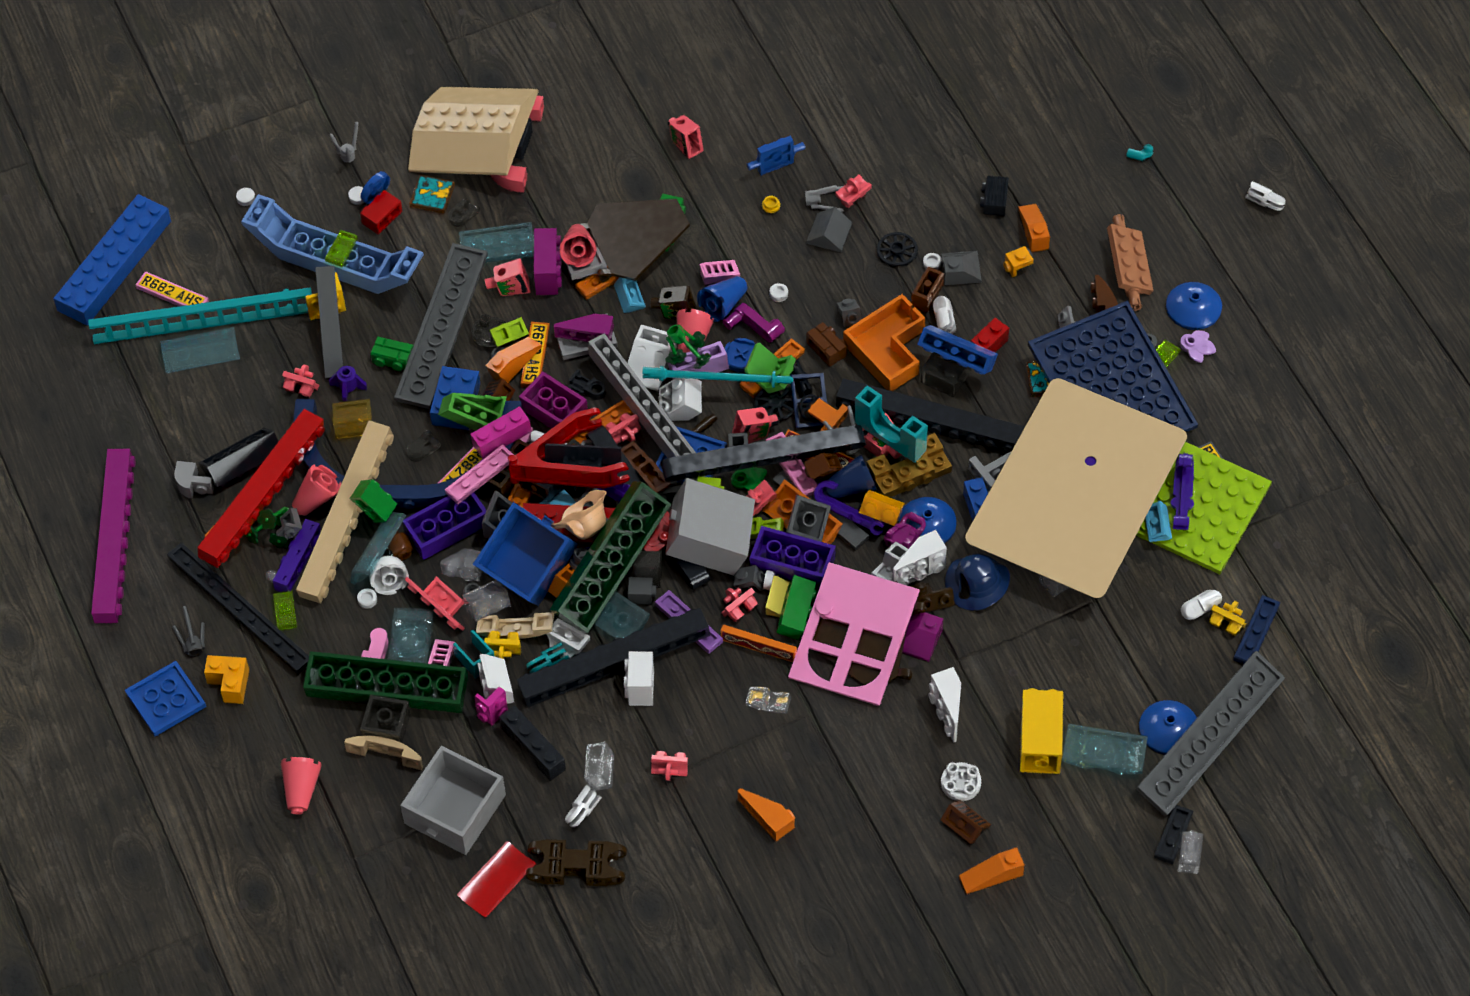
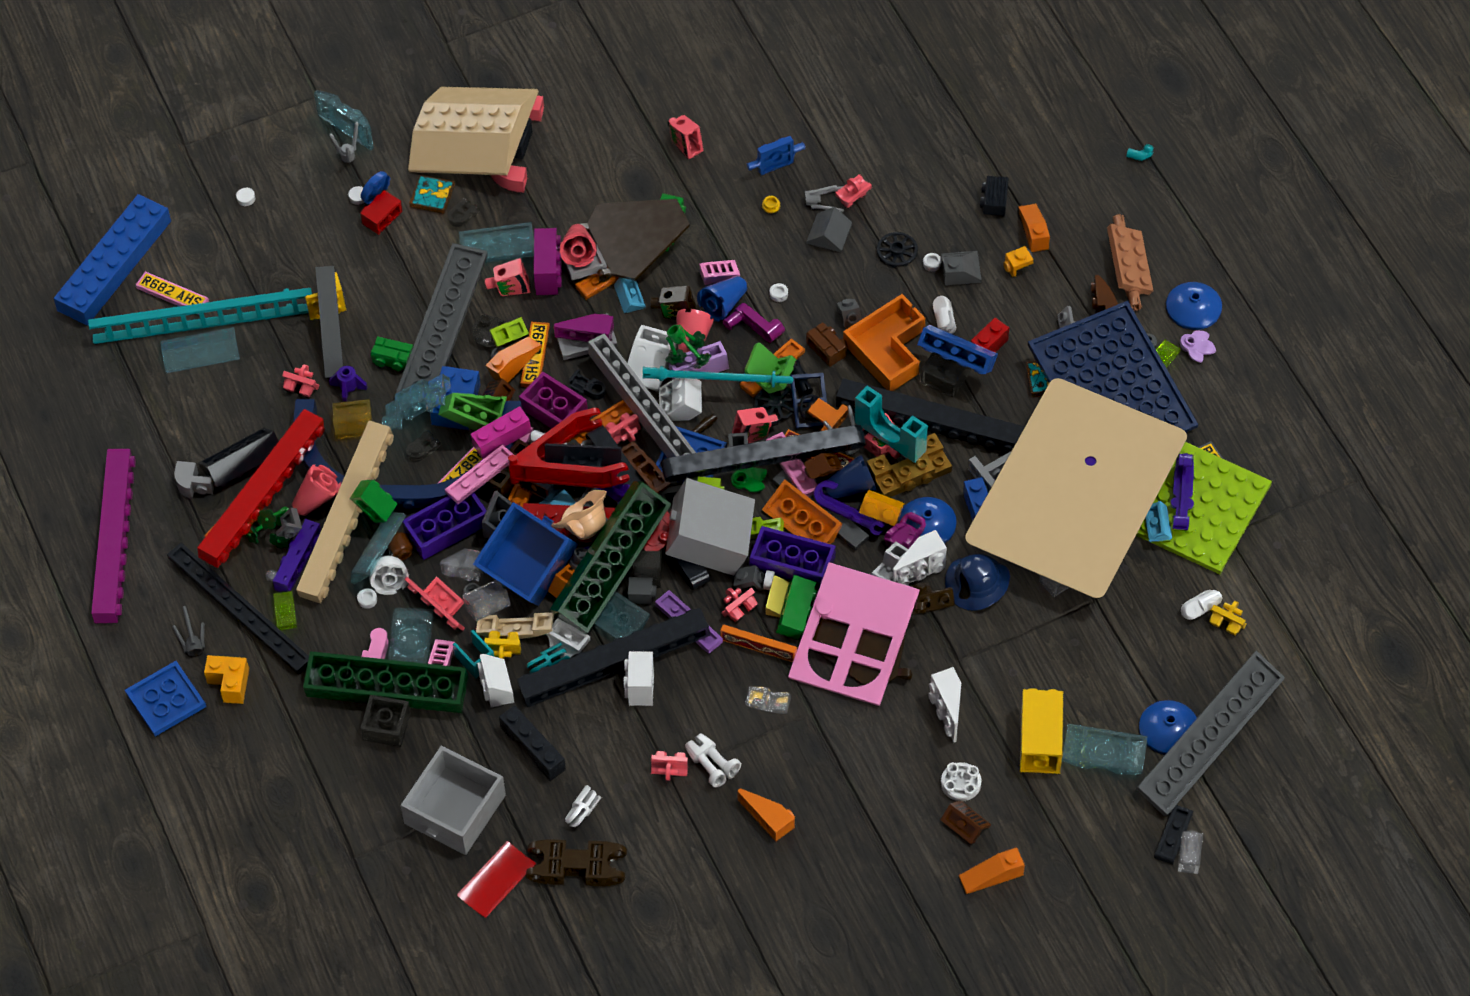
(299, 782): coral cone -> none
(309, 245): medium blue slope -> none
(341, 248): clear neon green plate -> none
(343, 117): none -> clear light blue slope
(360, 745): tan slope -> none
(415, 400): none -> clear light blue bracket
(491, 708): dark pink bracket -> none
(599, 766): clear brick -> none
(707, 749): none -> white piece
(739, 353): blue tile -> none
(762, 494): coral hips -> none
(808, 518): dark grey slope -> none
(922, 635): magenta slope -> none
(927, 289): reddish brown brick -> none
(1257, 629): dark blue tile -> none
(1265, 197): white arm -> none

